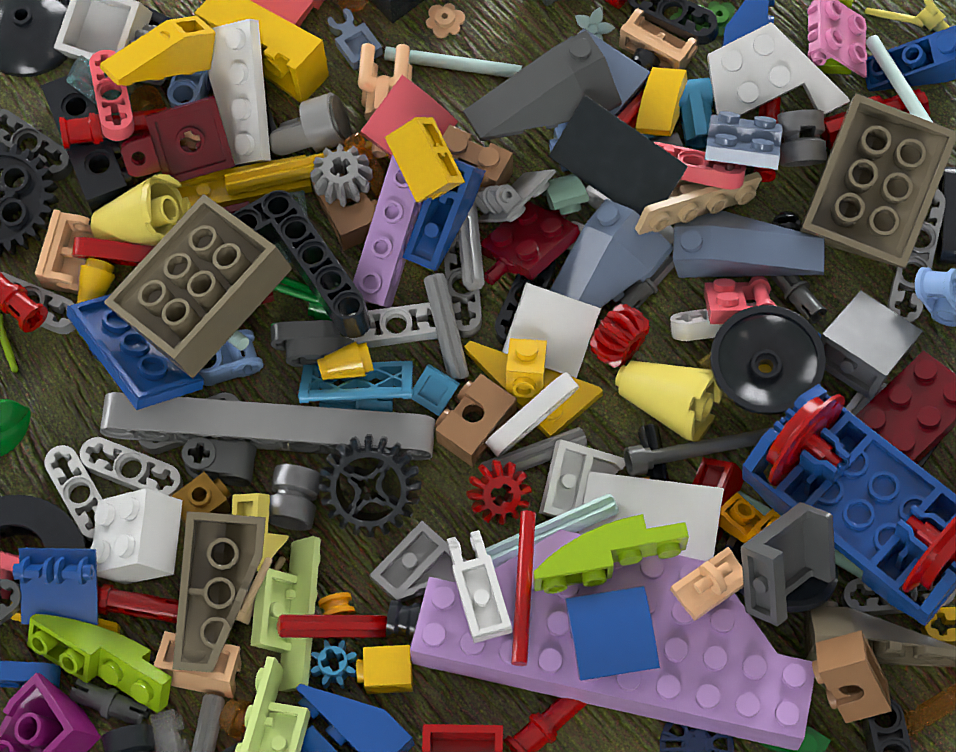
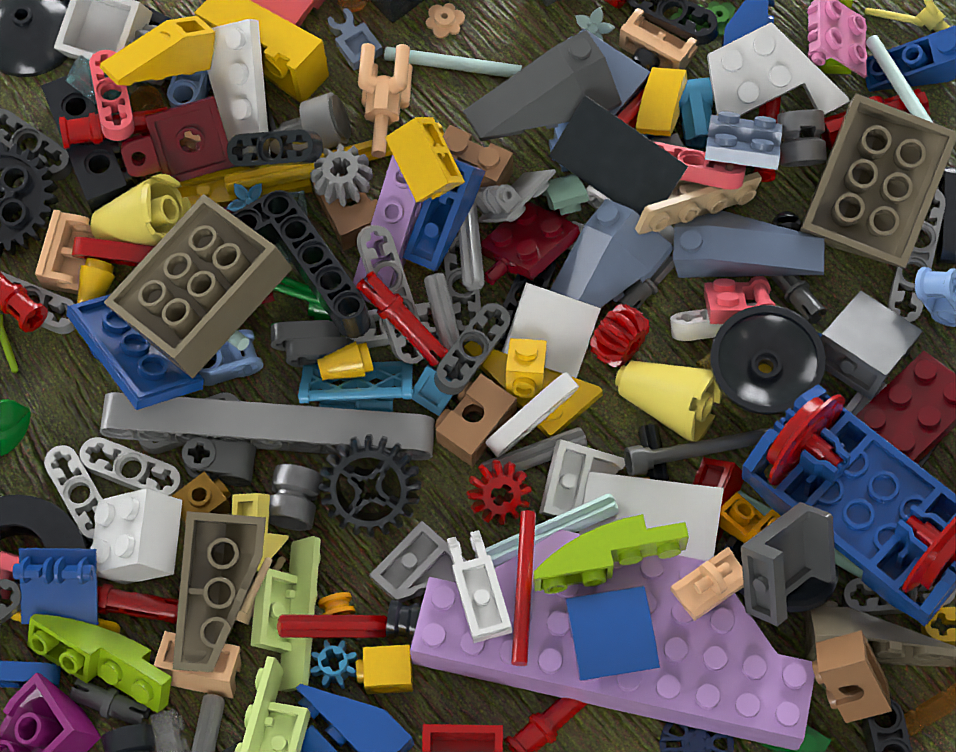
(233, 717): clear orange plate -> none
(244, 197): none -> dark azure plant
(286, 156): none -> black beam
(378, 179): clear orange axle -> none
(392, 308): none -> red pin
(400, 106): coral slope -> none
(400, 285): none -> light grey beam
(472, 364): none -> dark grey beam

